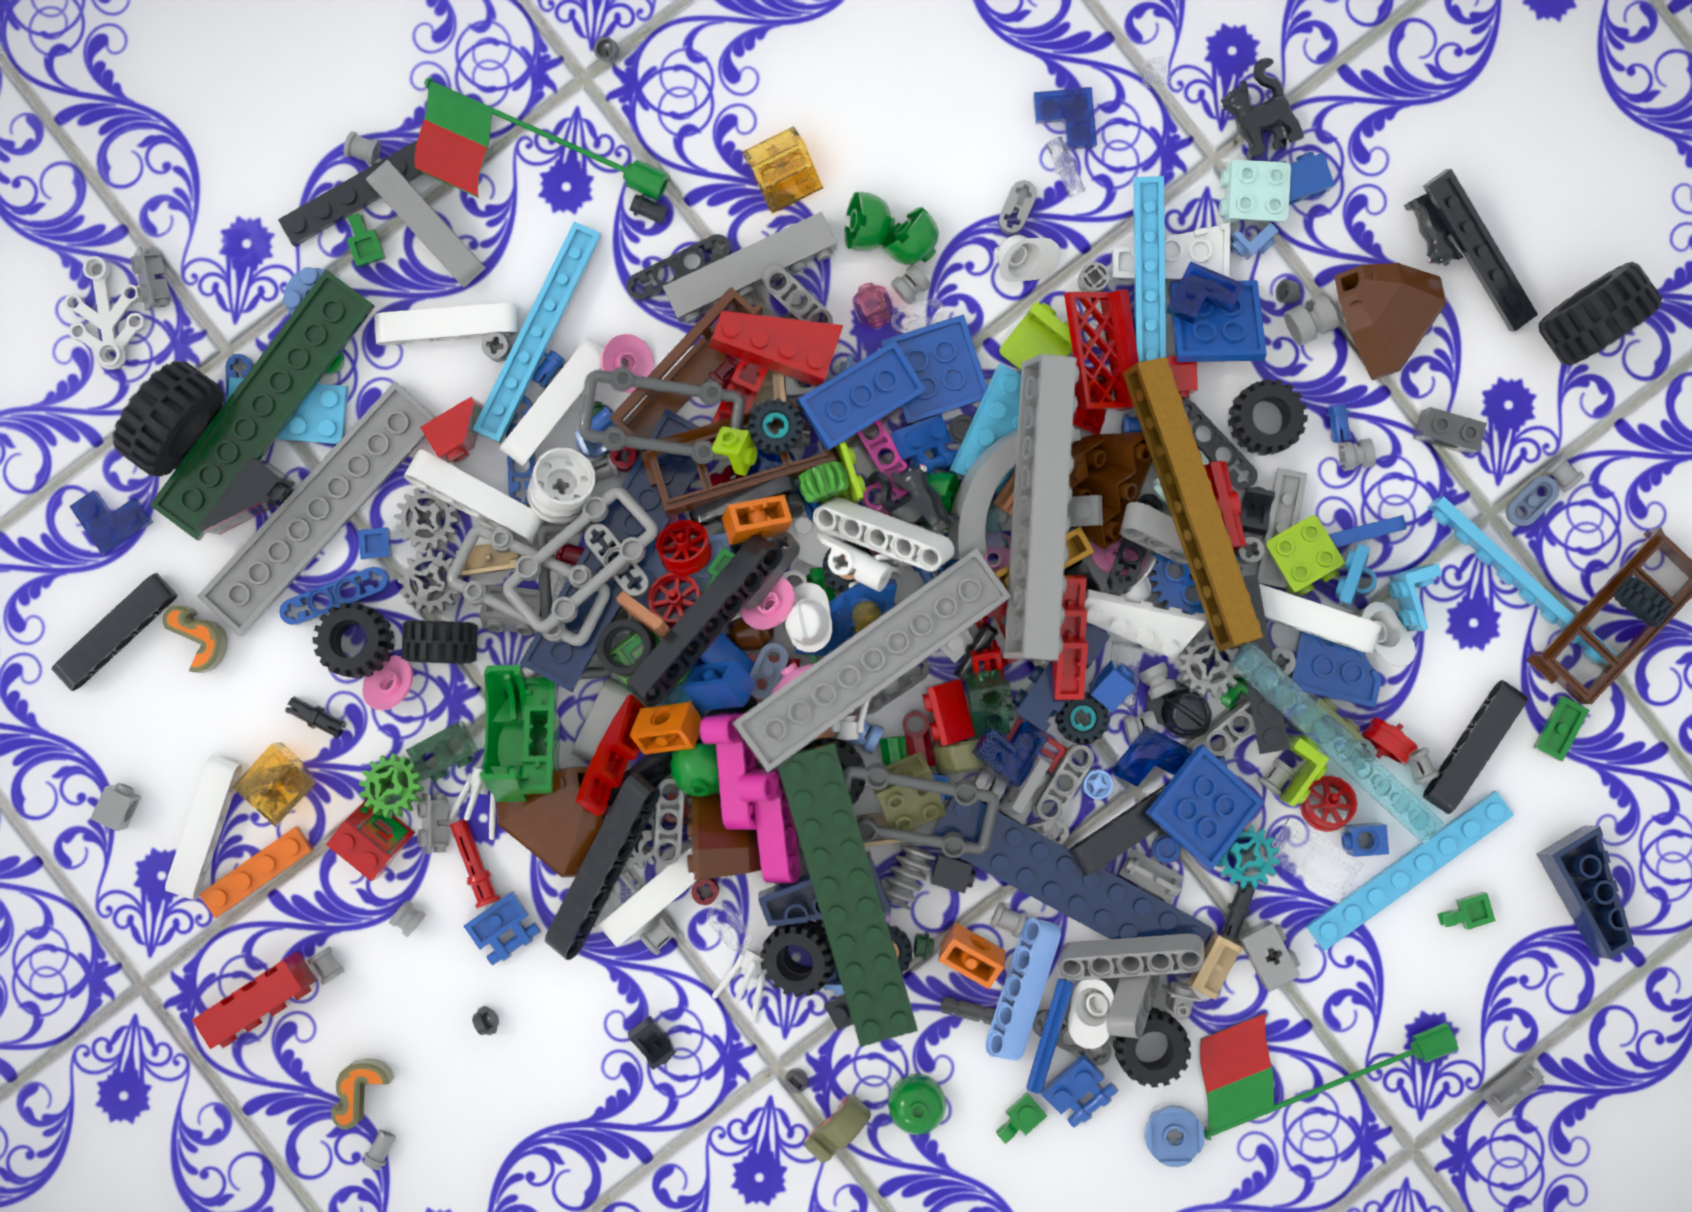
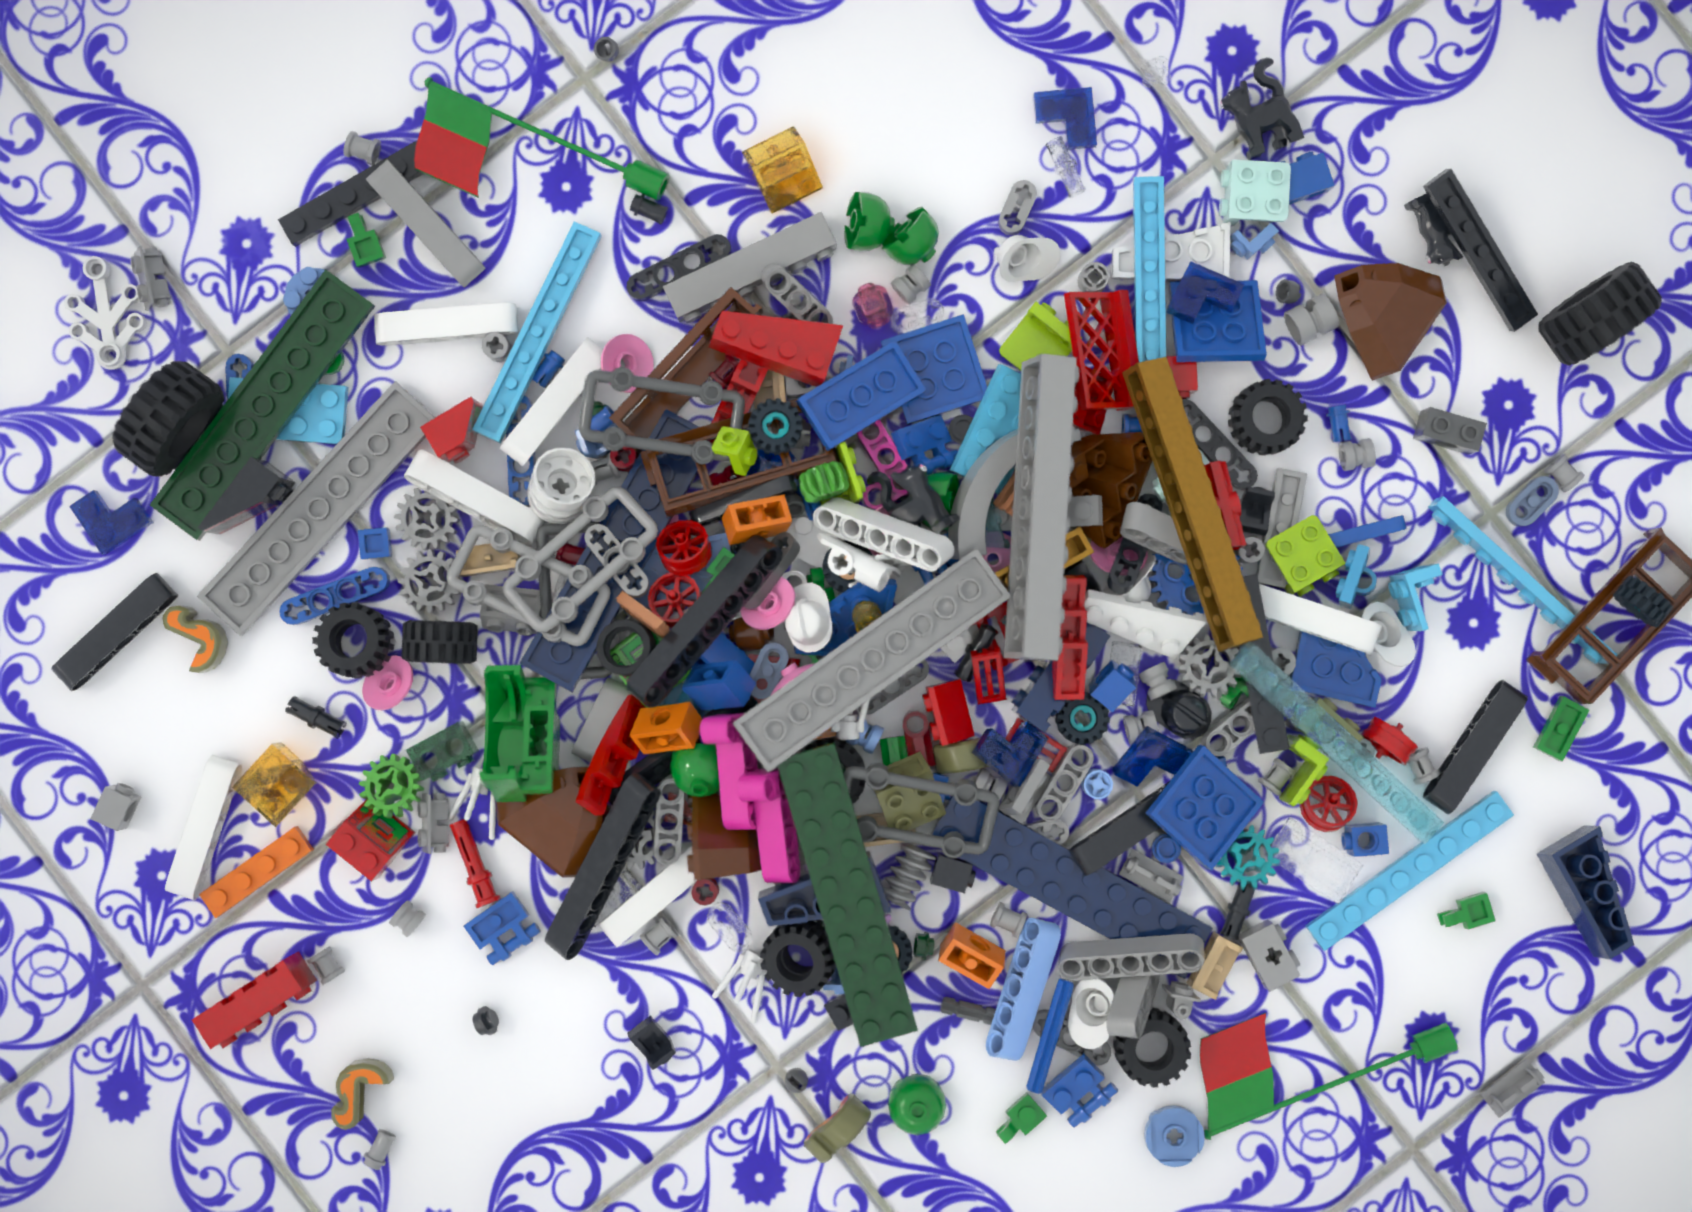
(985, 703): clear green brick -> none

